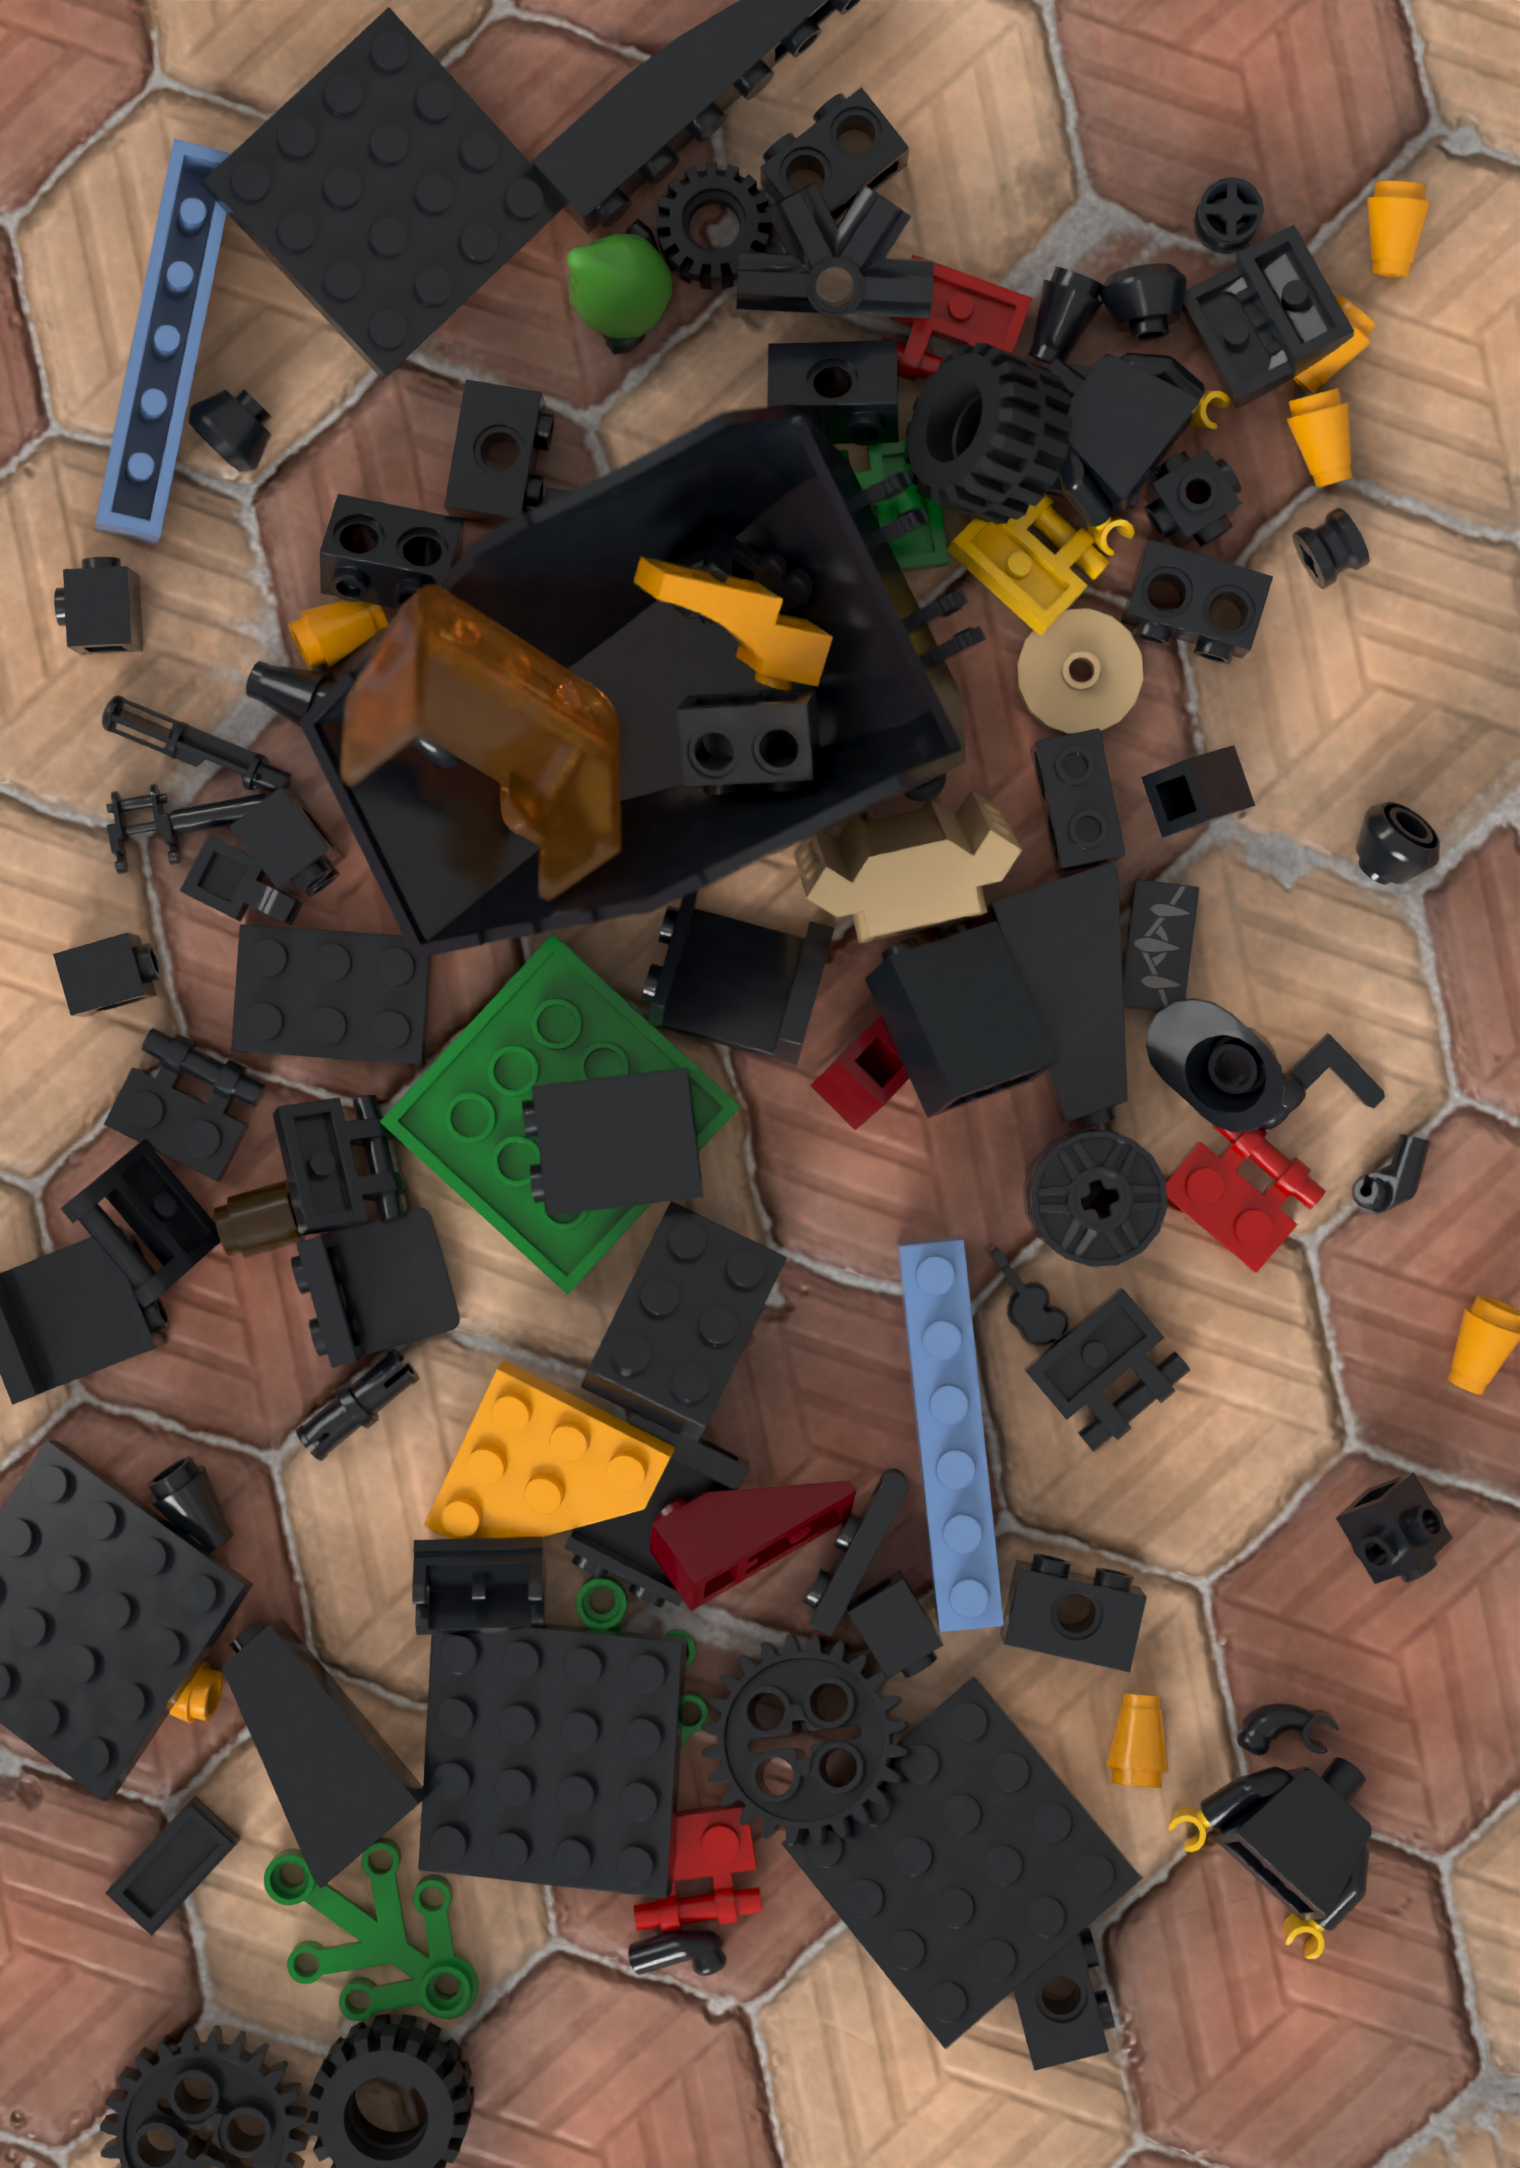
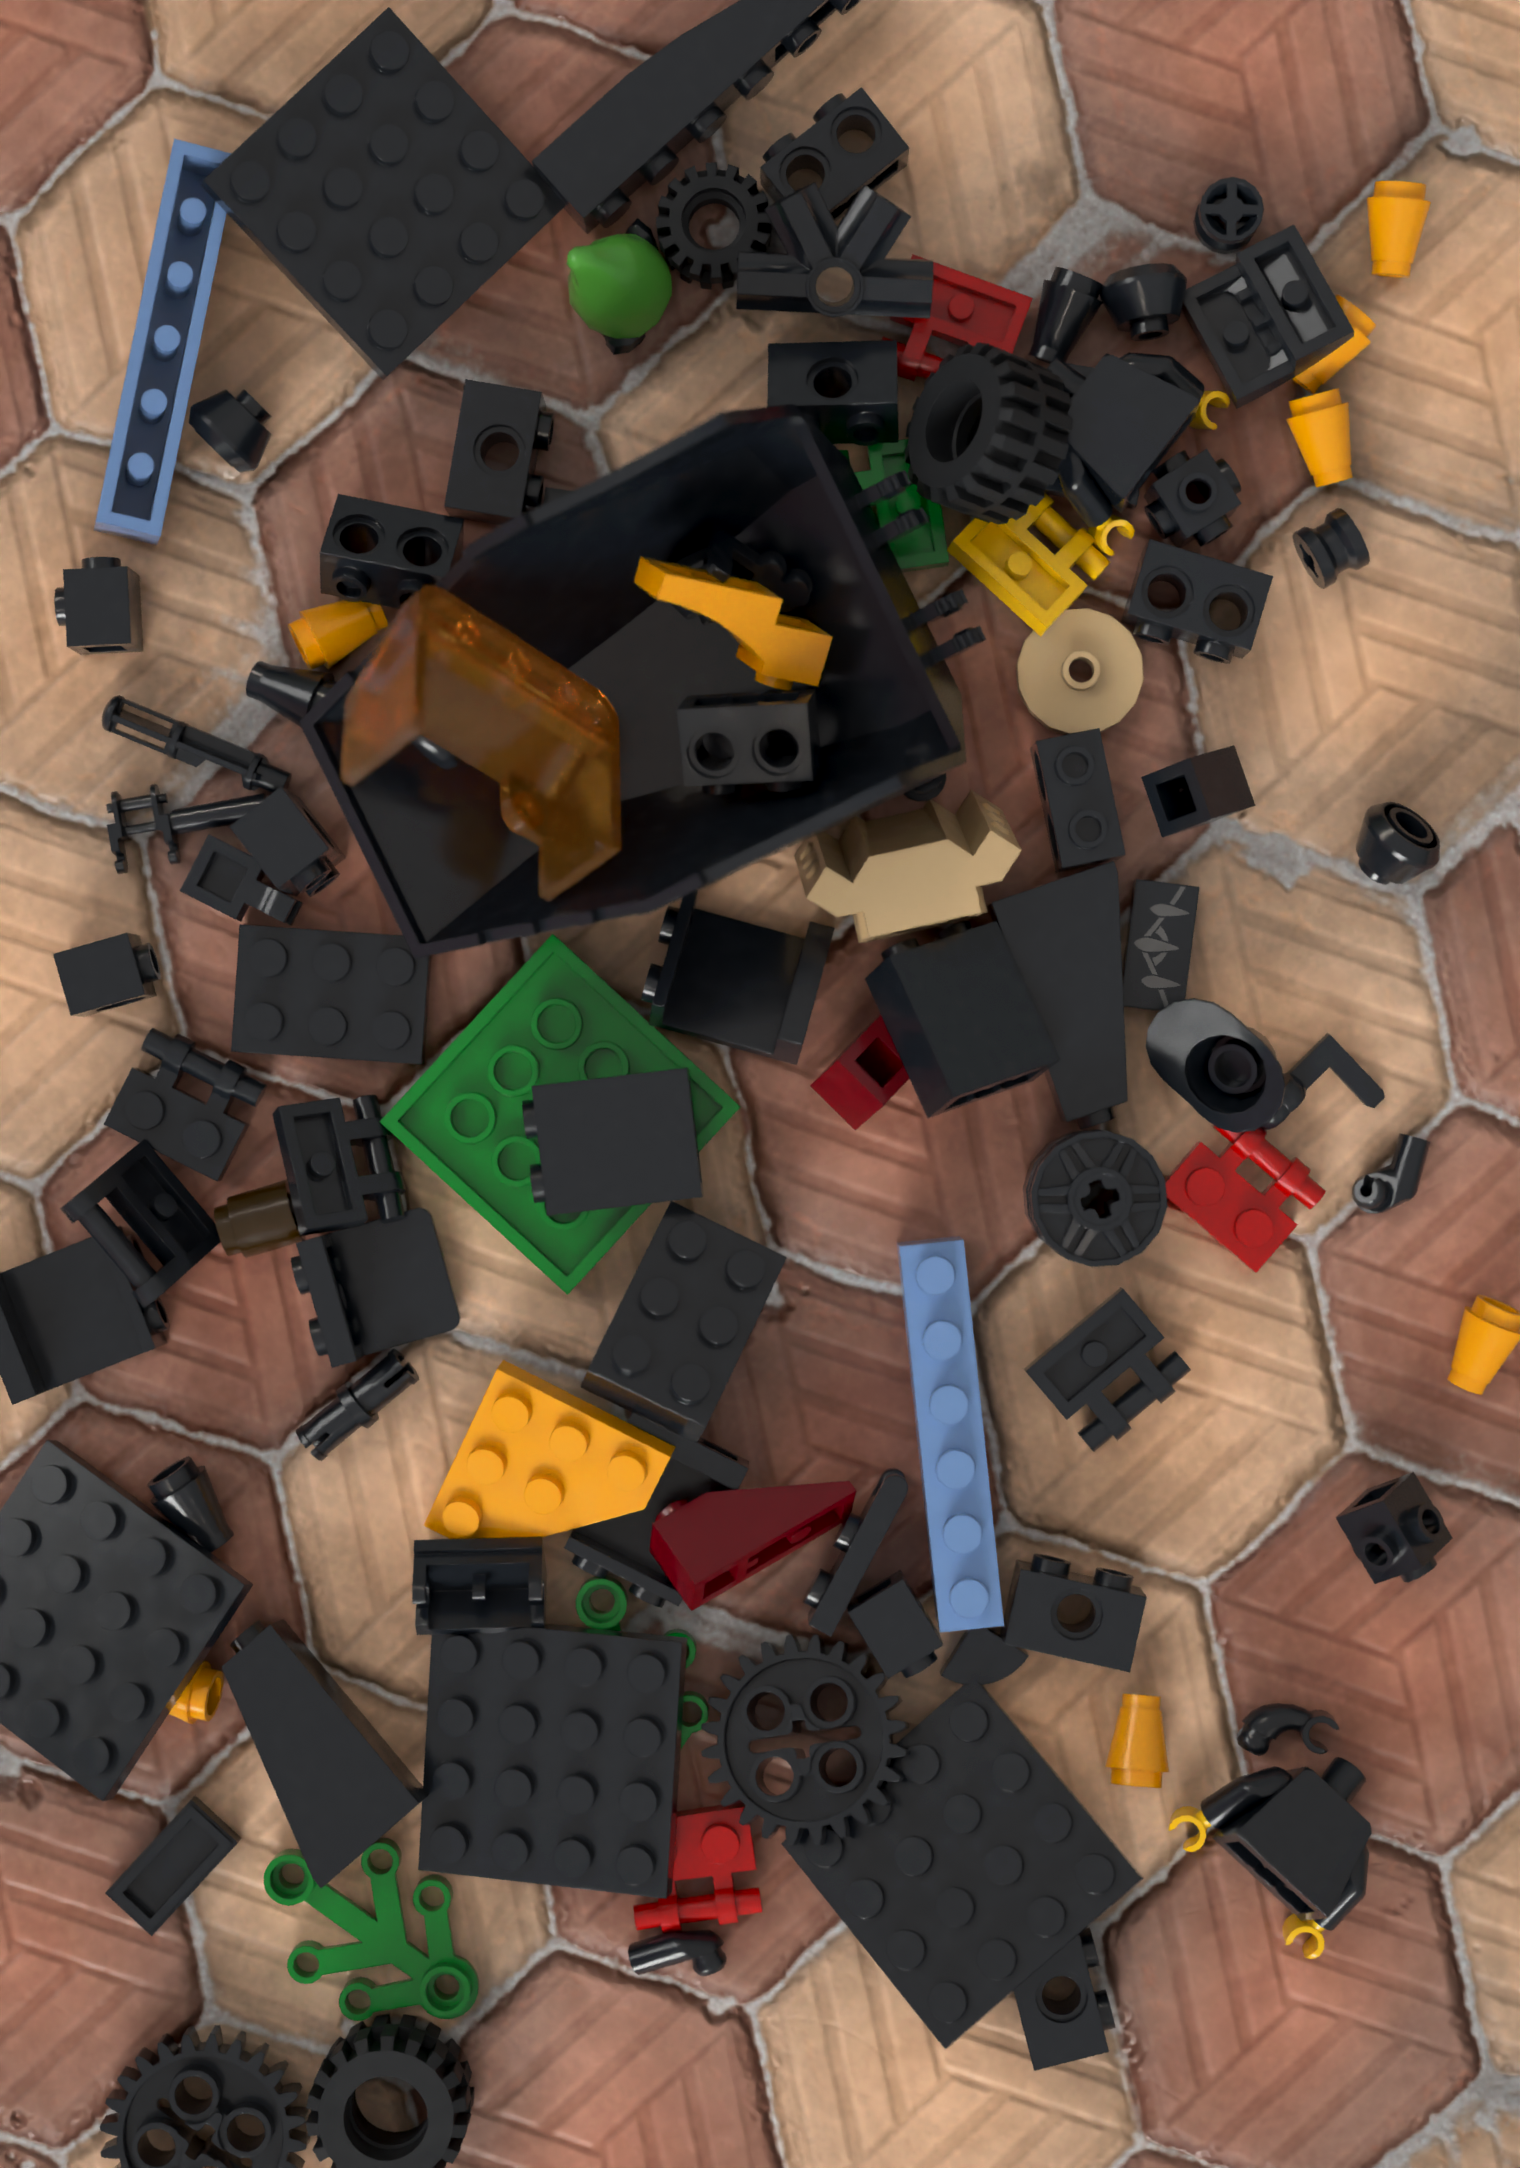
(982, 1657): none -> black tile
(1029, 1306): black piece -> none

